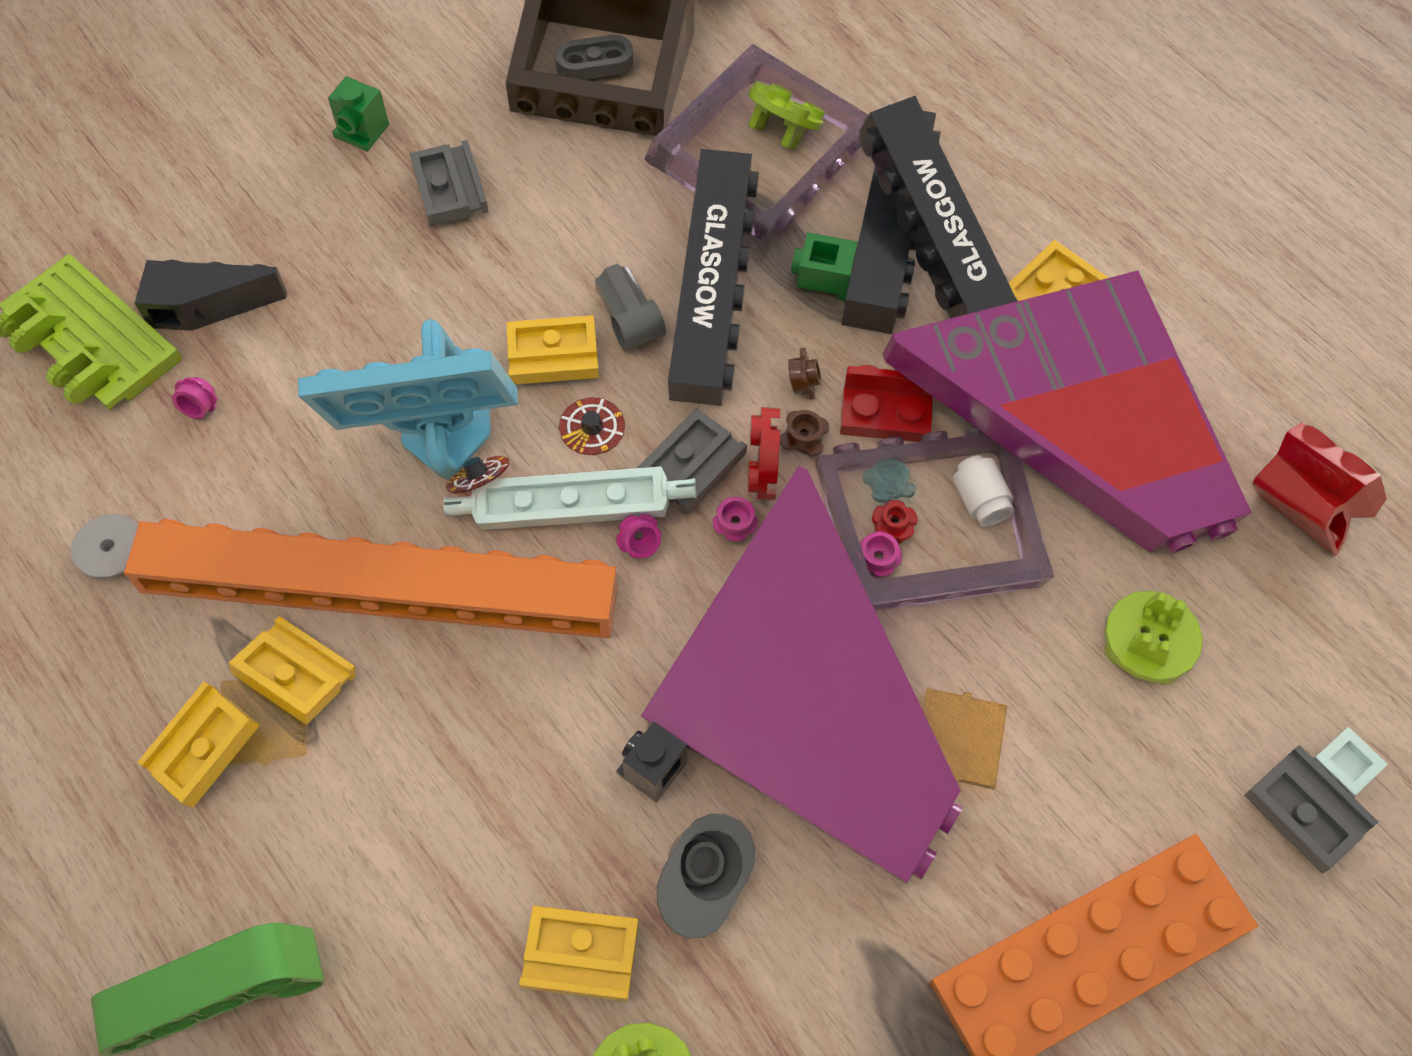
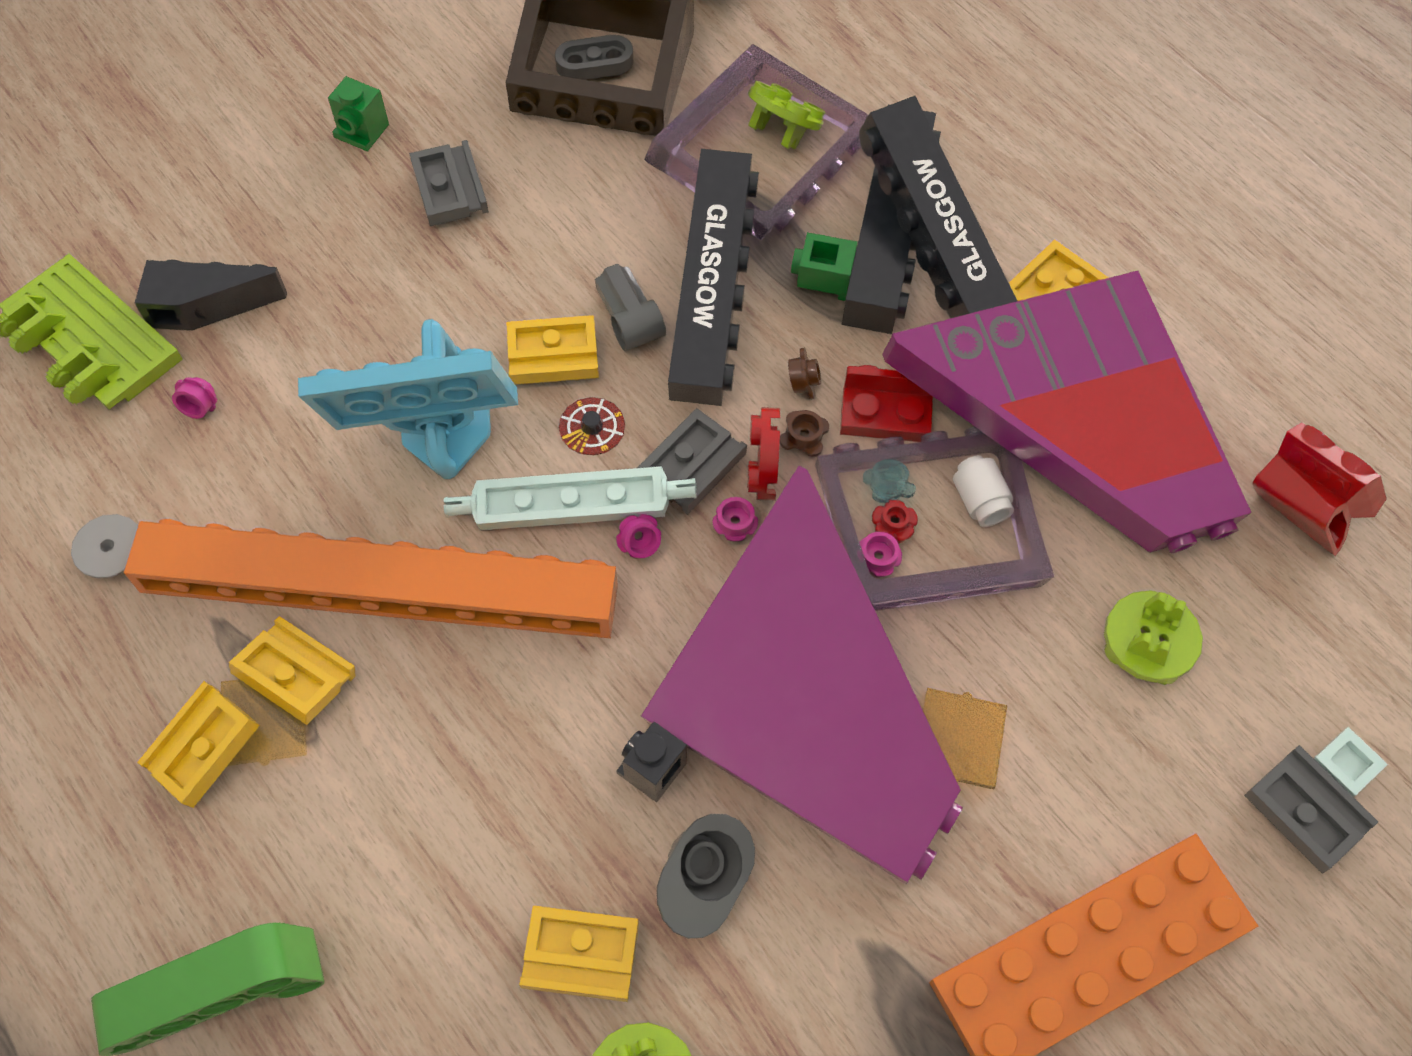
(477, 474): piece -> none

